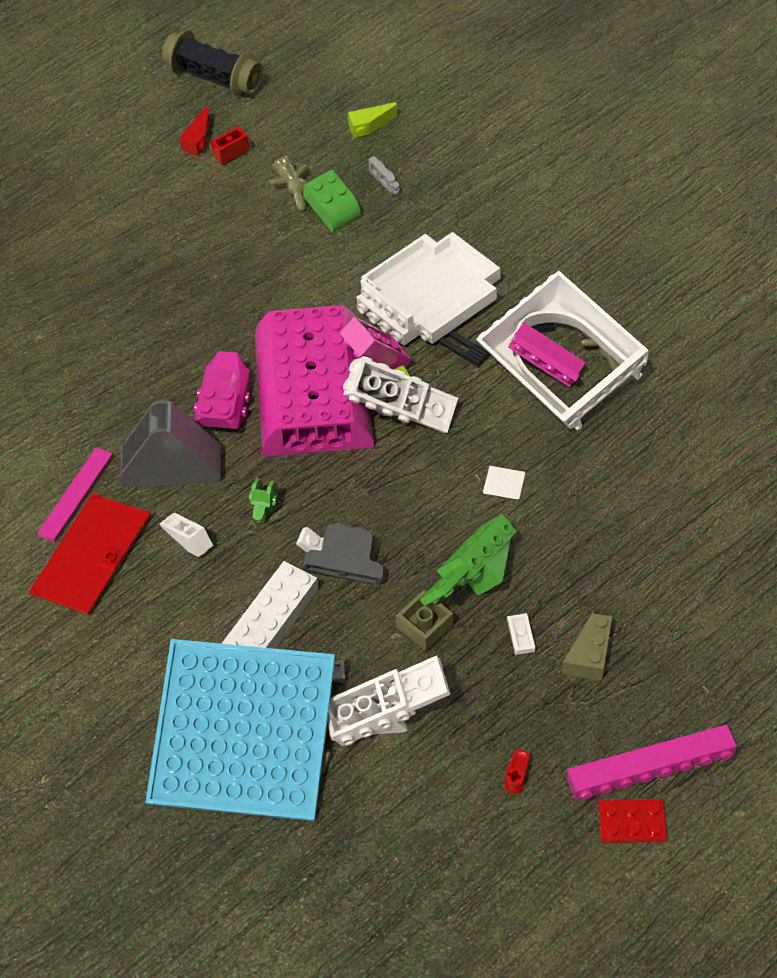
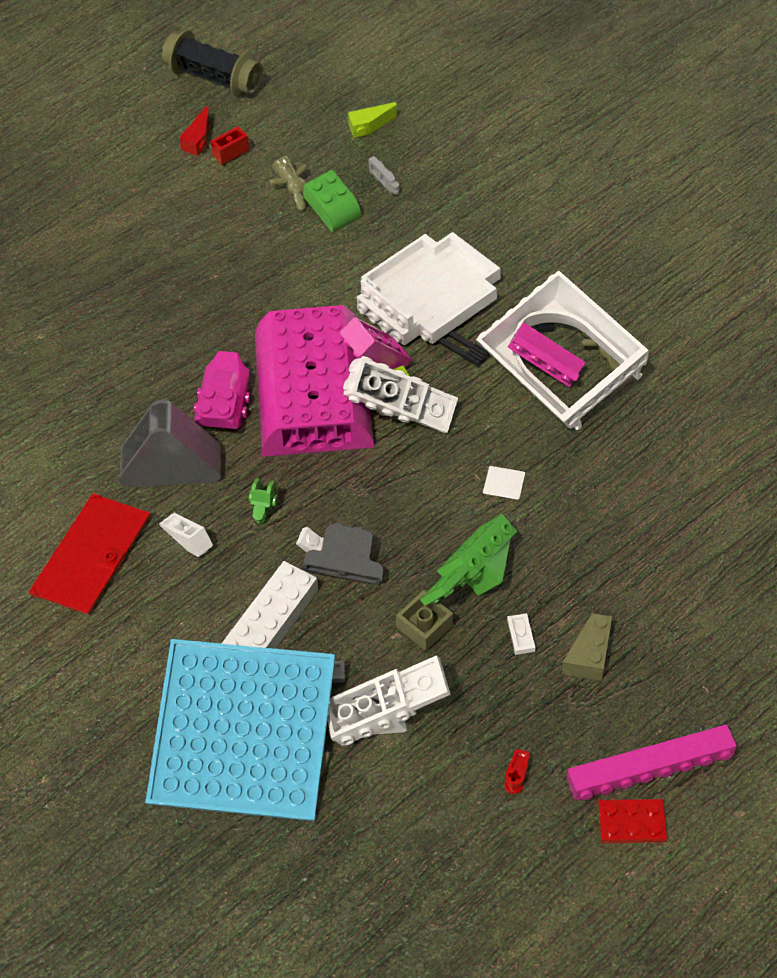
(75, 495): dark pink tile -> none

